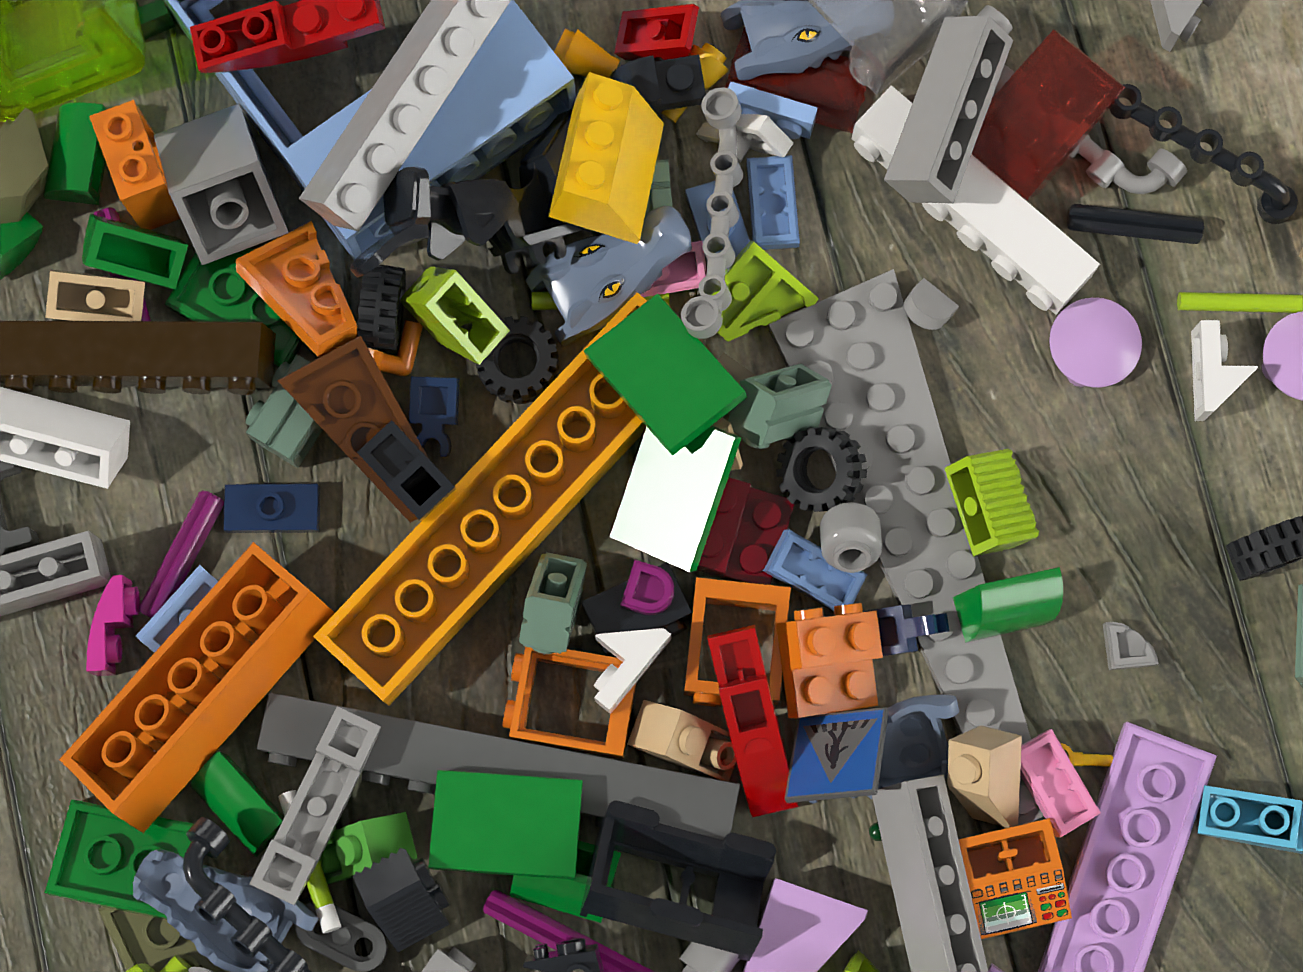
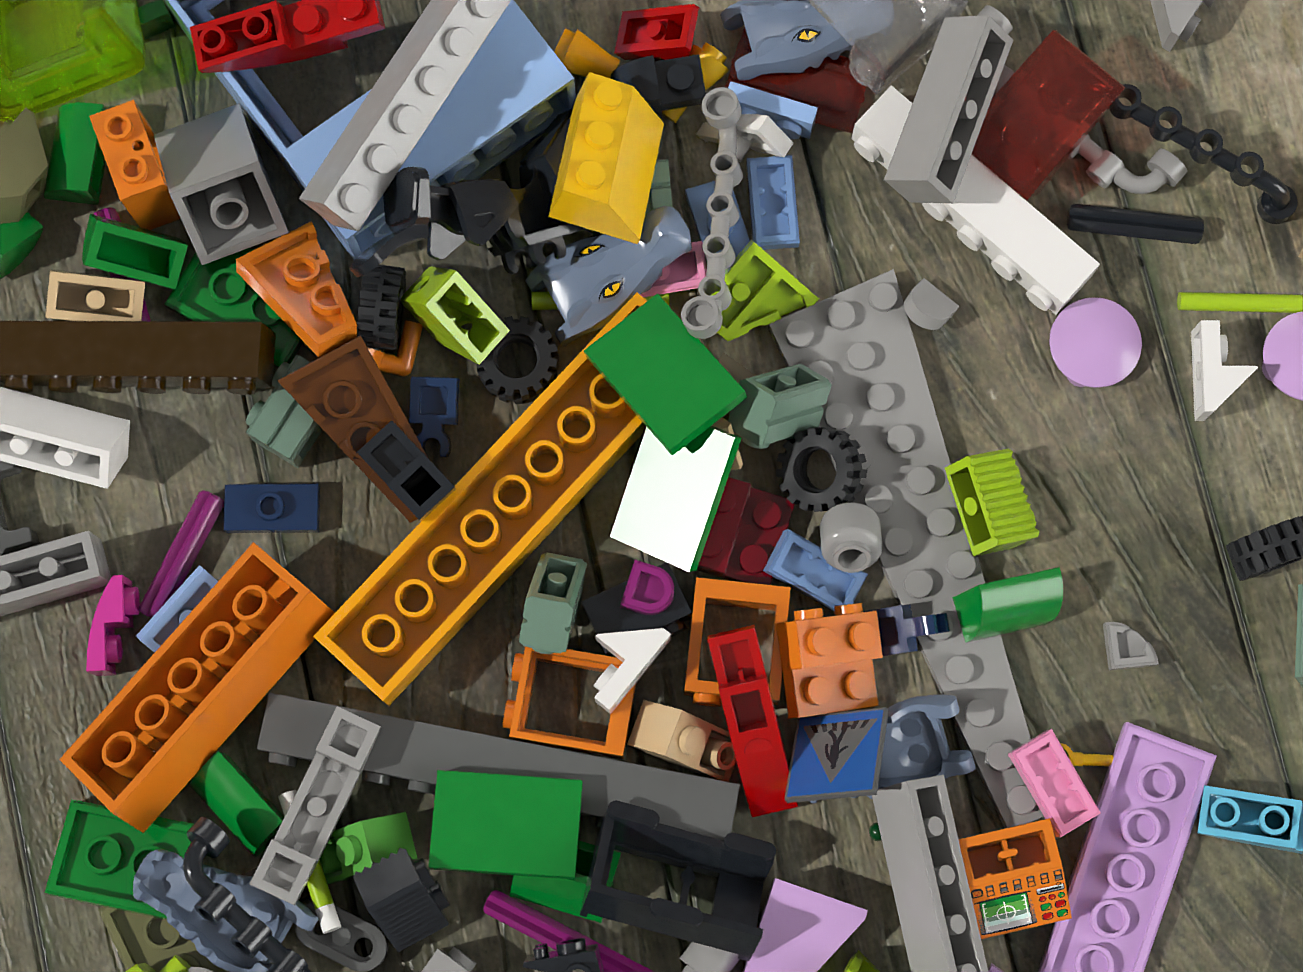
(986, 774): tan slope -> none

